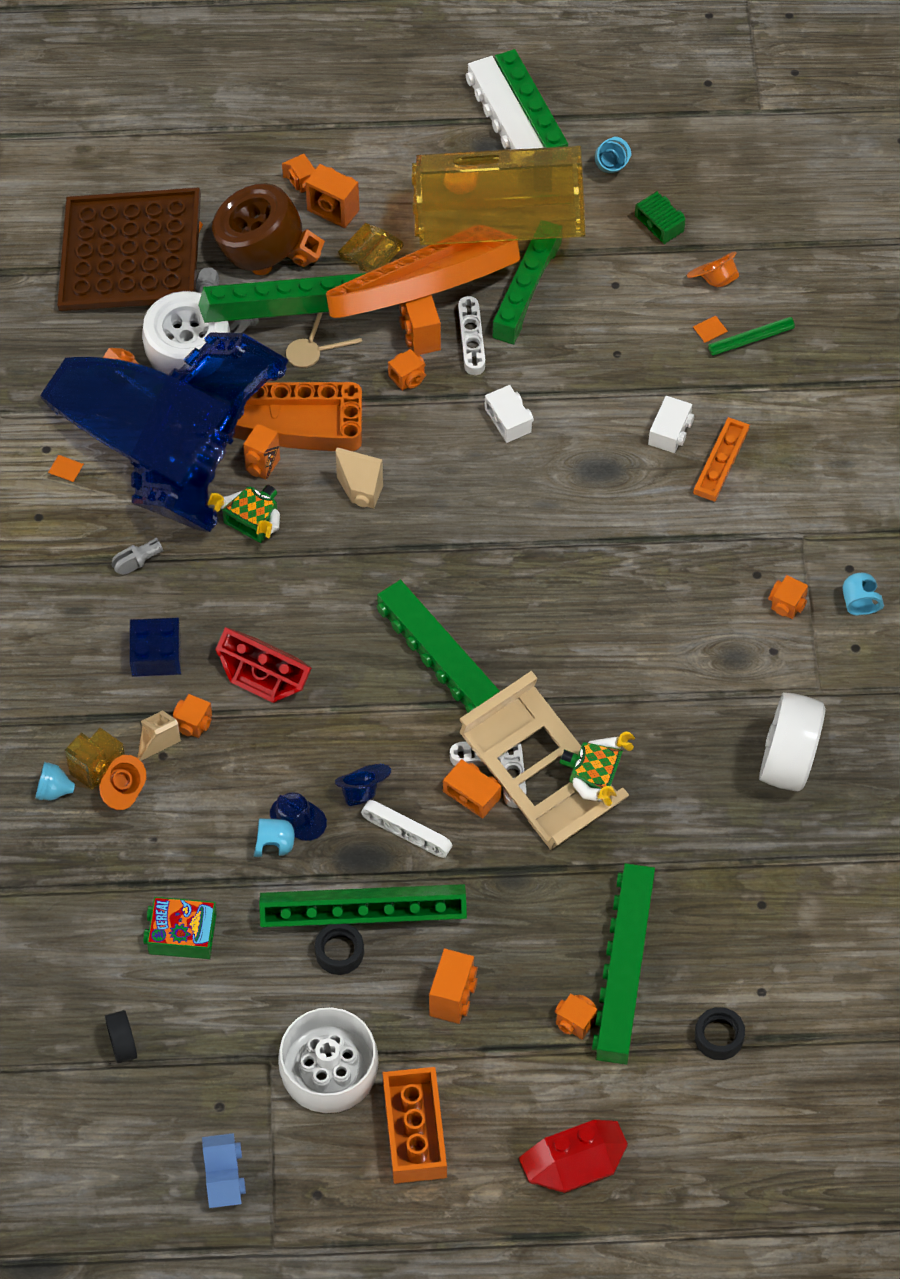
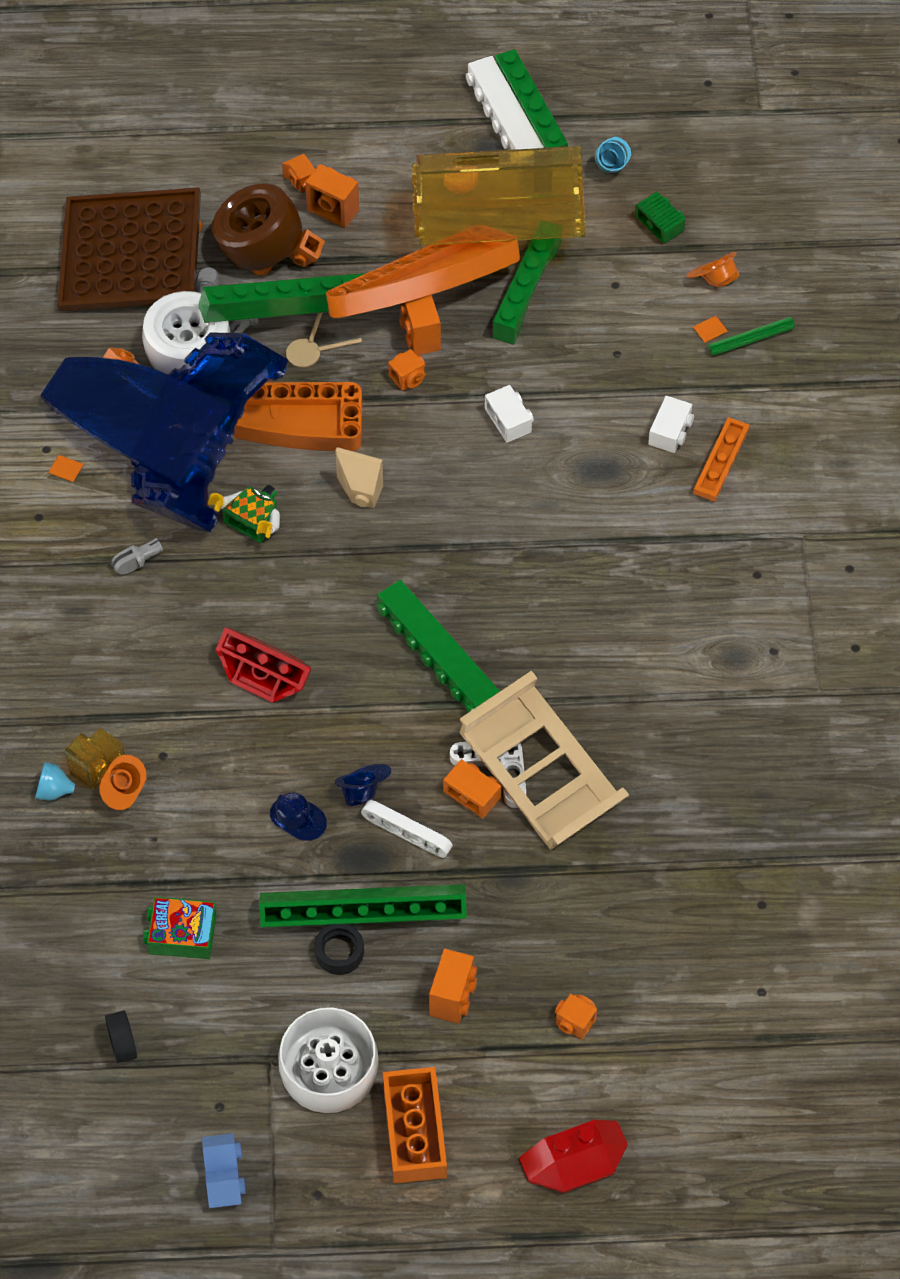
(155, 647): clear blue brick -> none
(157, 734): tan slope -> none
(193, 716): orange brick -> none
(261, 451): orange brick -> none
(274, 832): medium azure helmet -> none
(370, 248): clear yellow slope -> none
(471, 335): white beam -> none
(596, 766): torso -> none
(625, 964): green brick -> none
(725, 1015): black tyre -> none
(788, 597): orange brick -> none
(792, 742): white wheel -> none
(859, 592): medium azure helmet -> none

